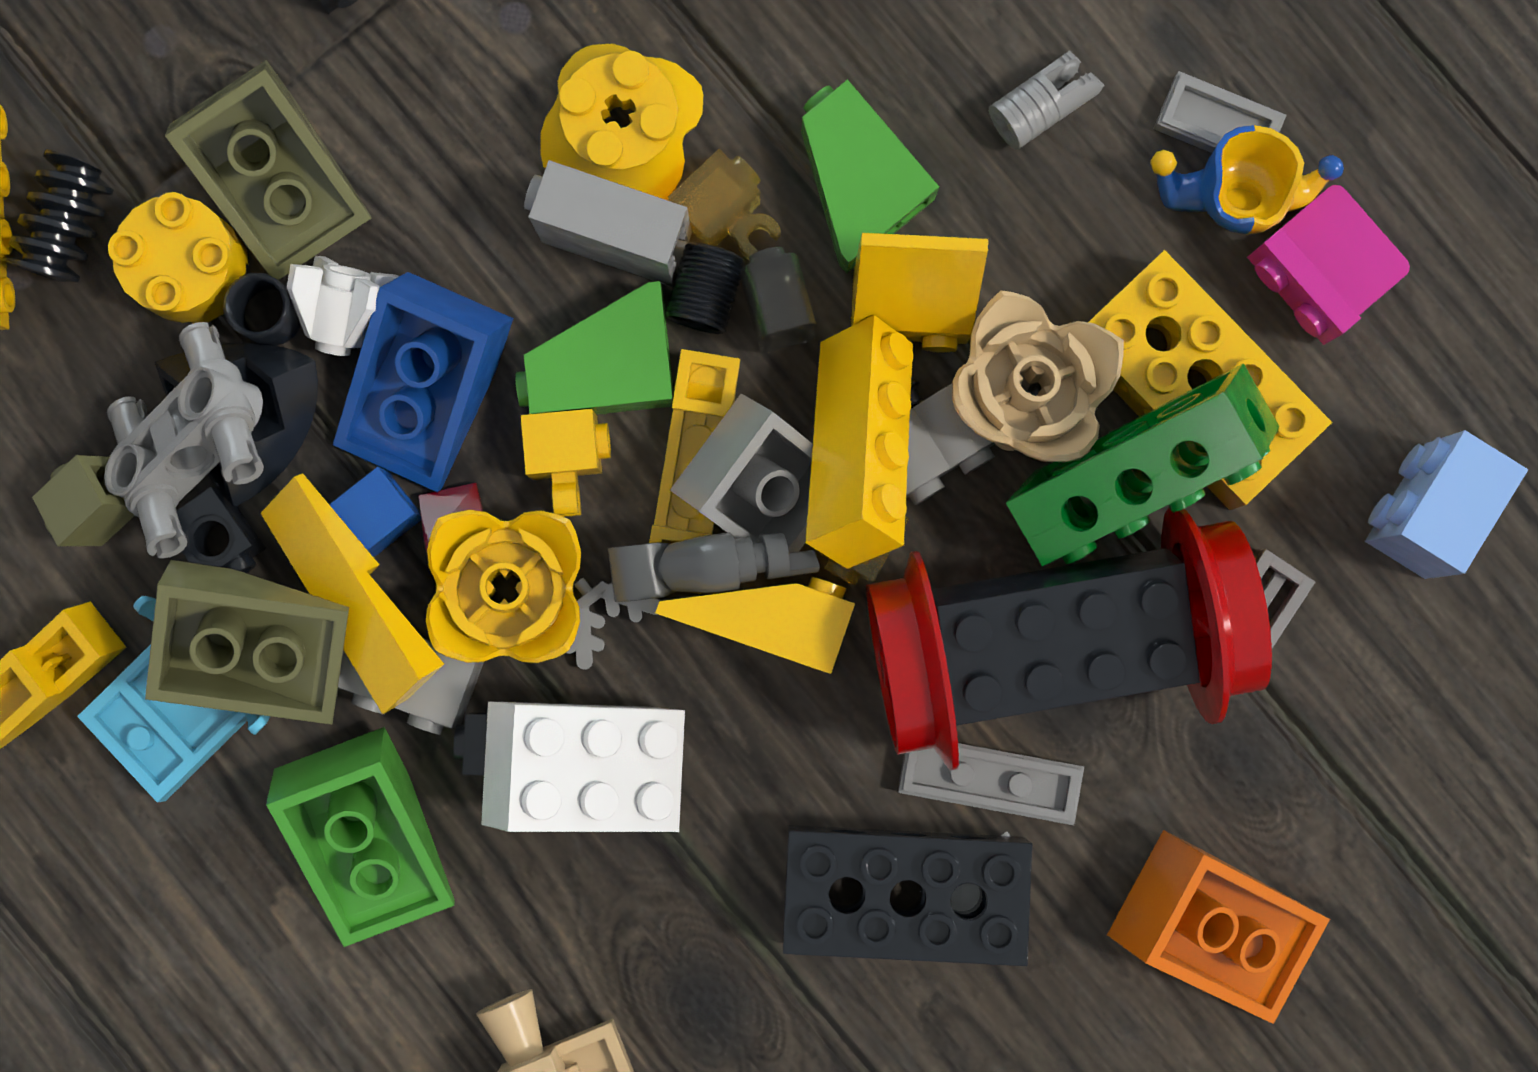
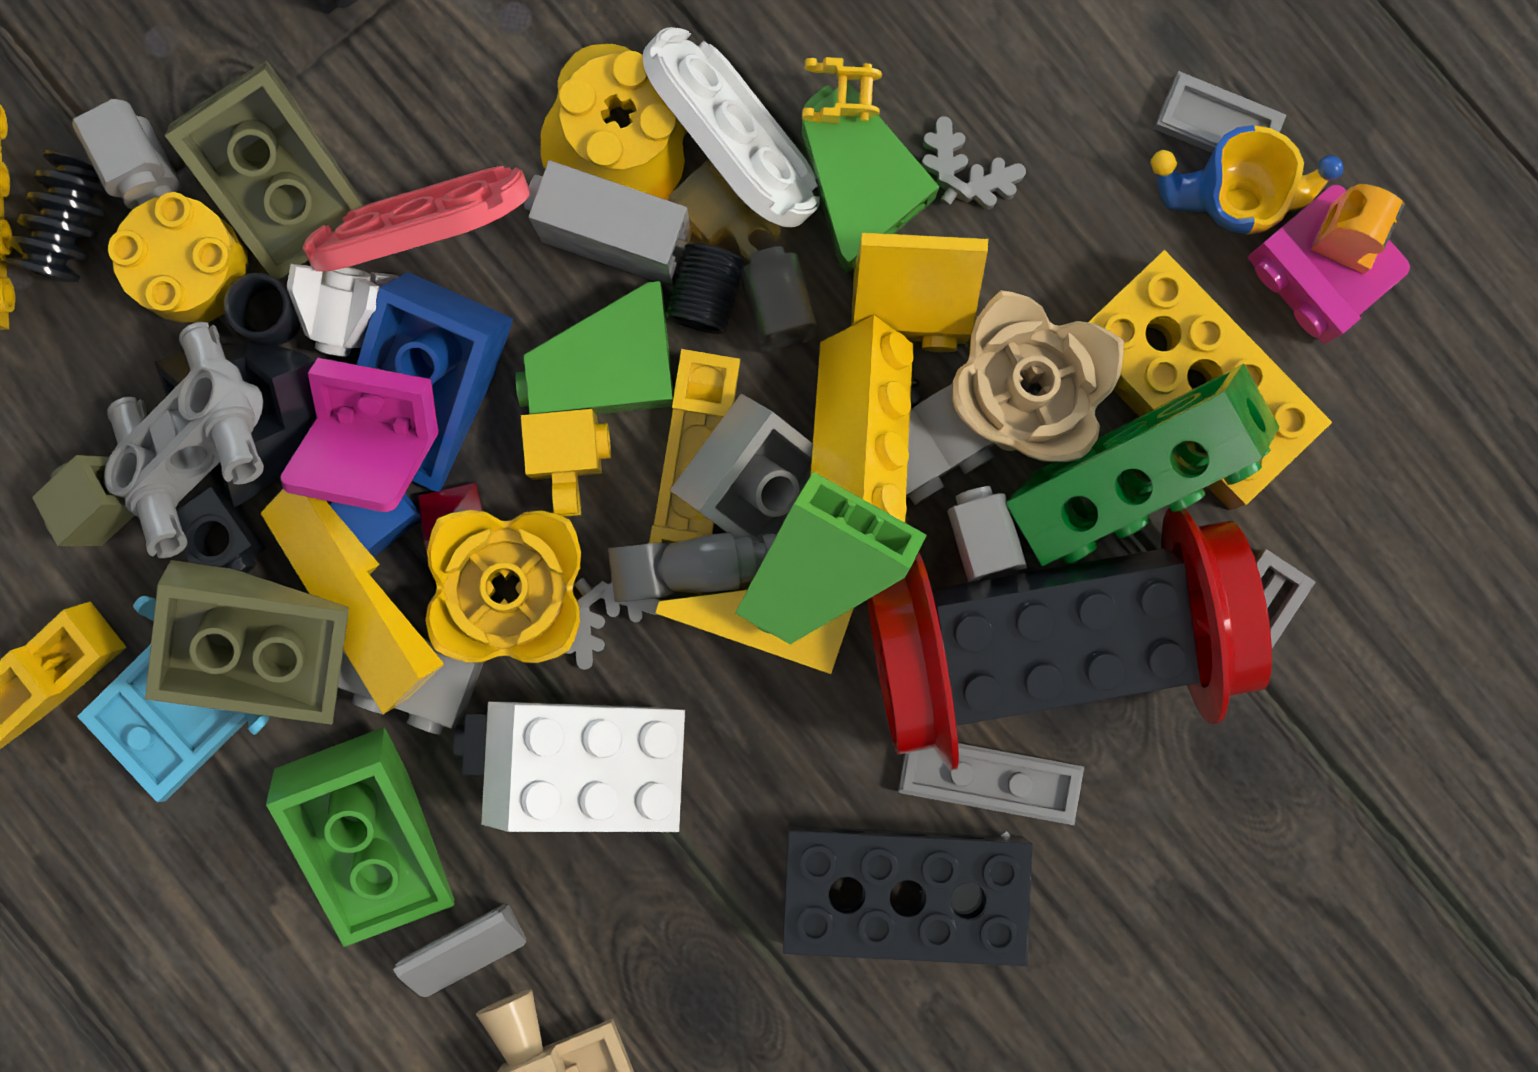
(125, 153): none -> light grey brick
(365, 438): none -> dark pink bracket
(417, 218): none -> coral tile
(461, 952): none -> light grey slope
(731, 127): none -> white tile
(827, 561): none -> bright green slope
(864, 74): none -> yellow piece
(979, 186): none -> light grey animal
(986, 535): none -> light grey brick
(1039, 104): light grey hinge -> none
(1217, 928): orange slope -> none
(1358, 226): none -> light orange leg
(1444, 504): light blue brick -> none

